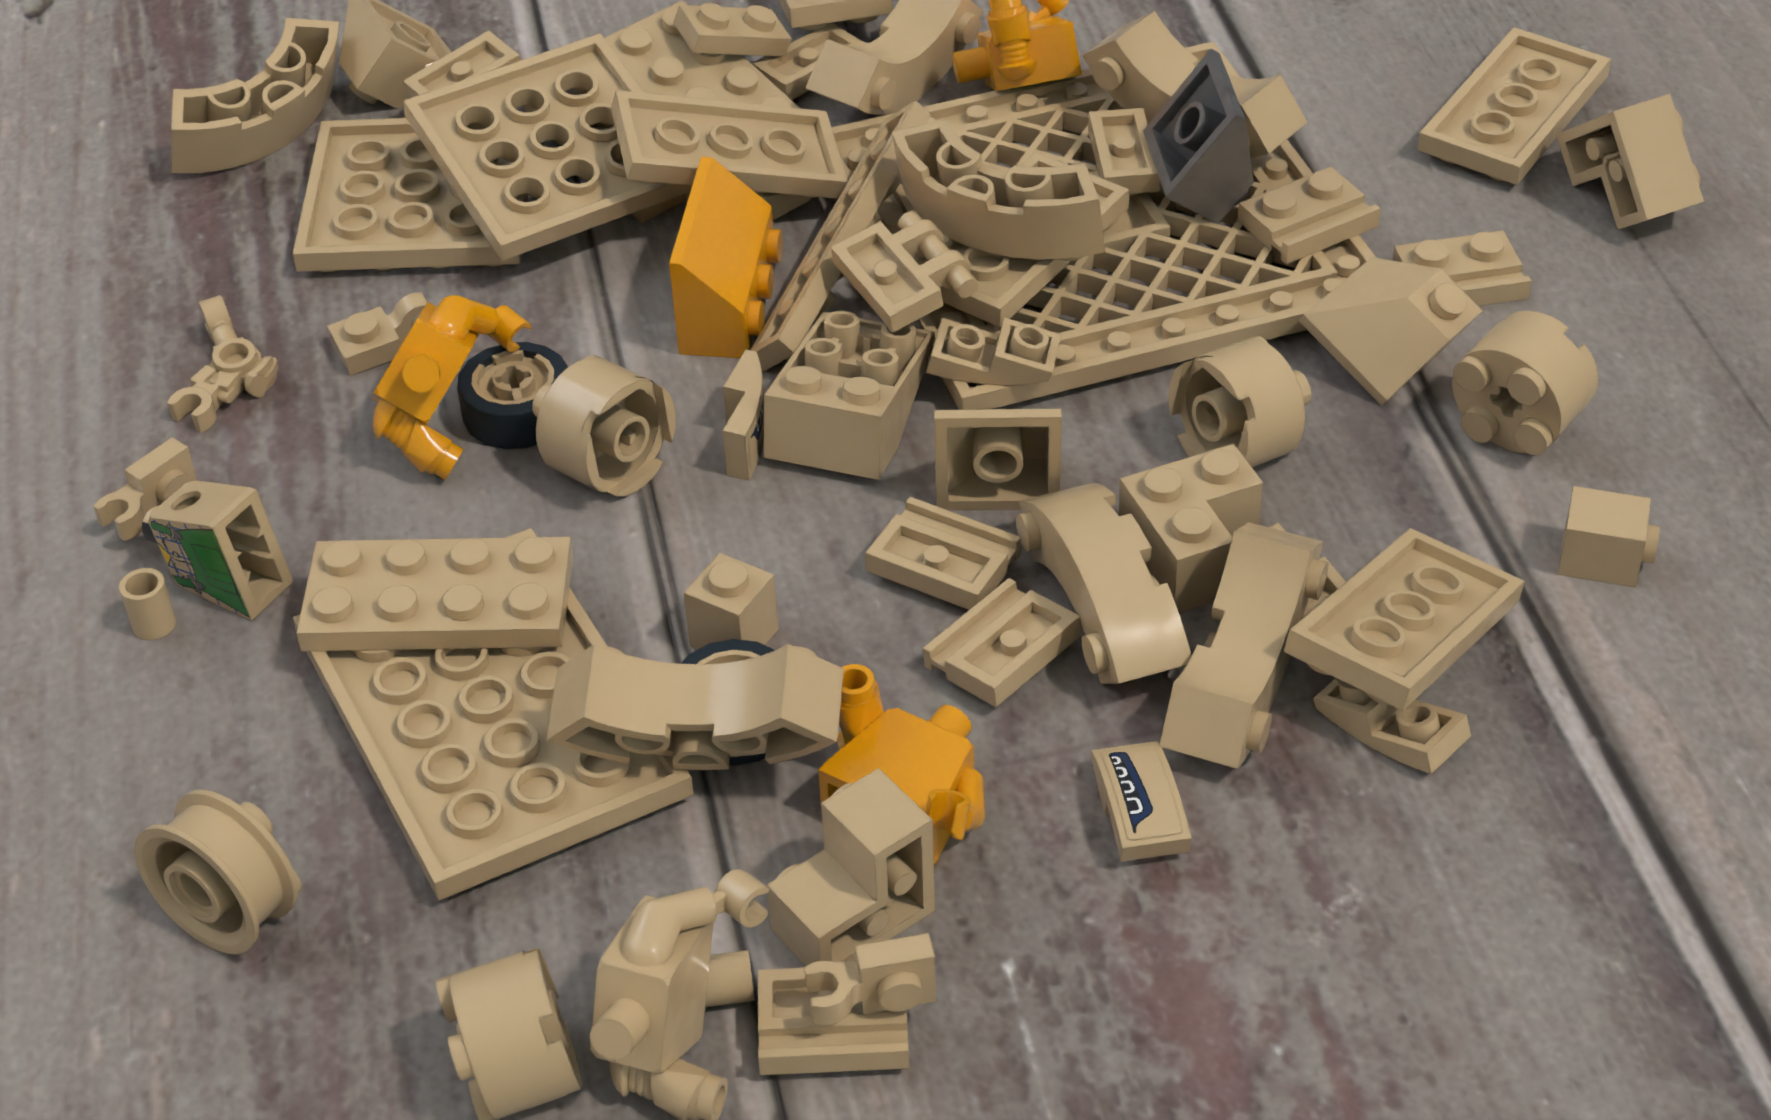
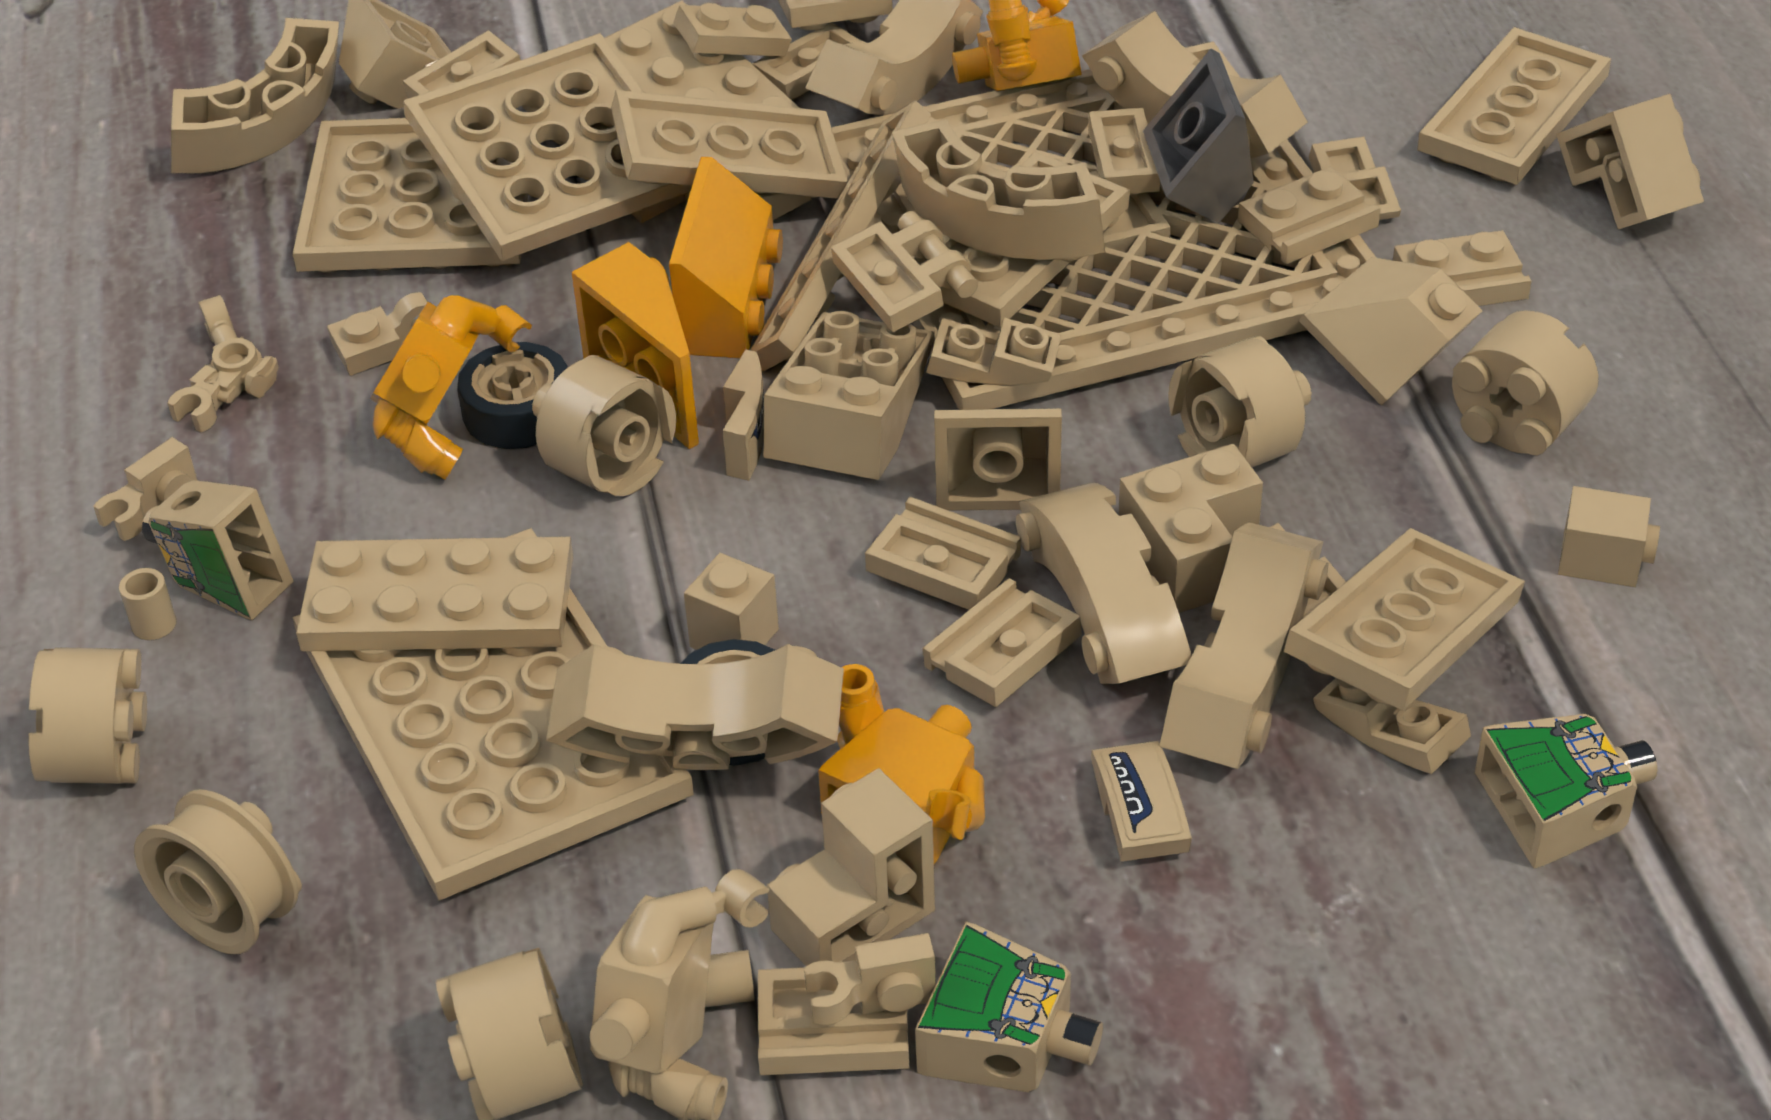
(86, 715): none -> tan brick
(633, 322): none -> light orange slope
(1000, 1016): none -> torso
(1355, 163): none -> tan slope
(1561, 782): none -> torso

